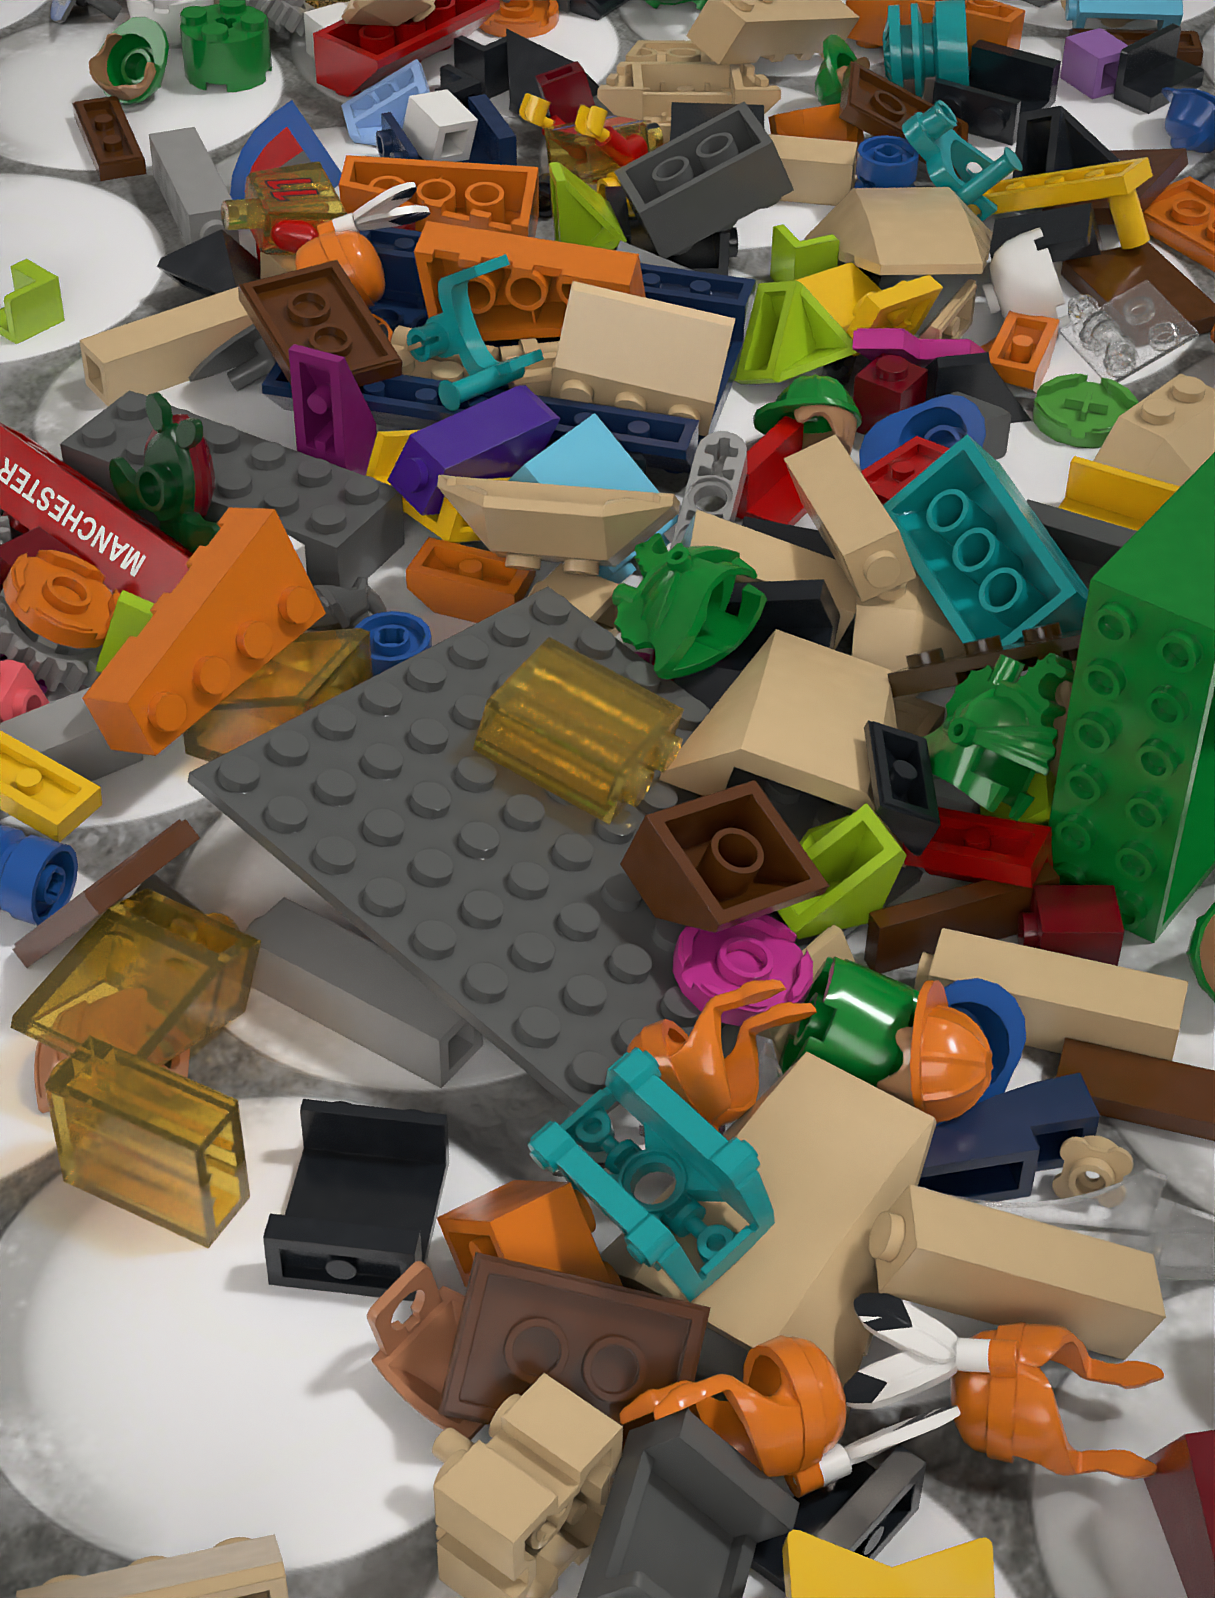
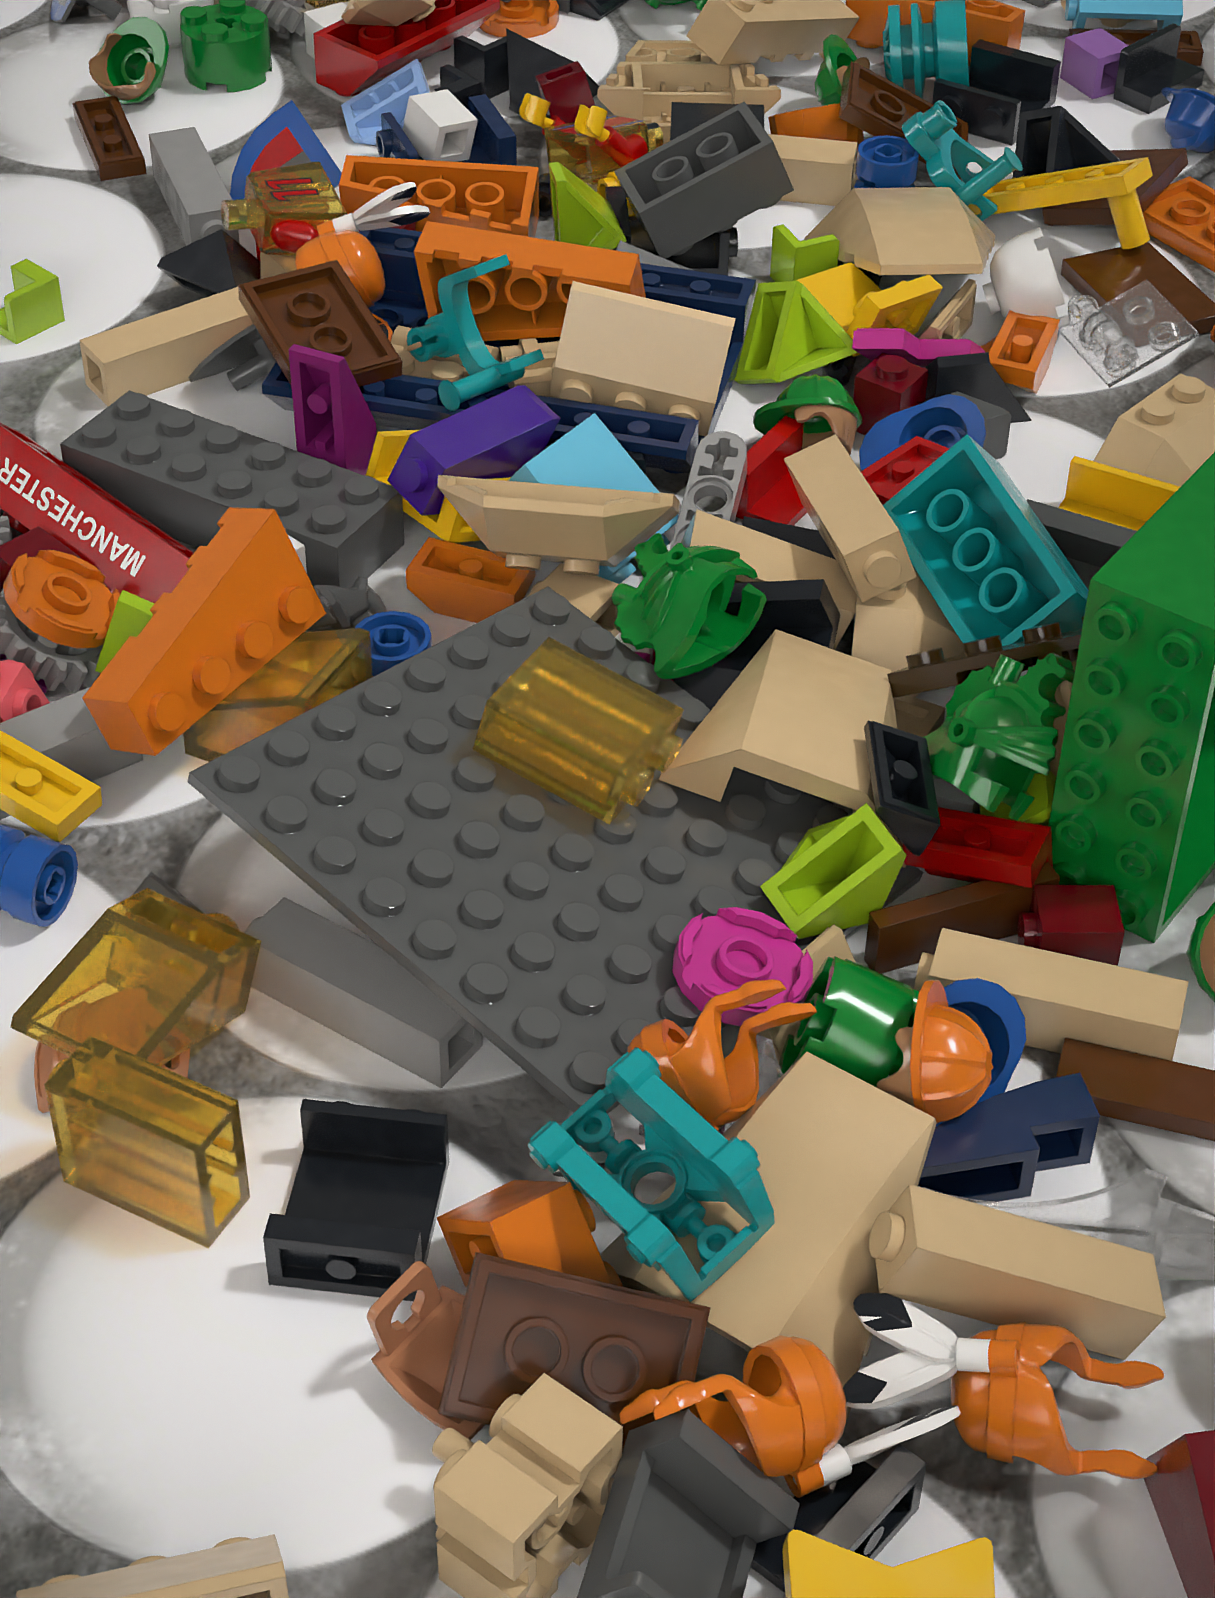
(105, 892): reddish brown tile -> none
(175, 476): dark green animal -> none
(720, 861): reddish brown slope -> none
(1066, 231): black panel -> none
(1080, 410): bright green tile -> none
(1093, 1155): tan plate -> none

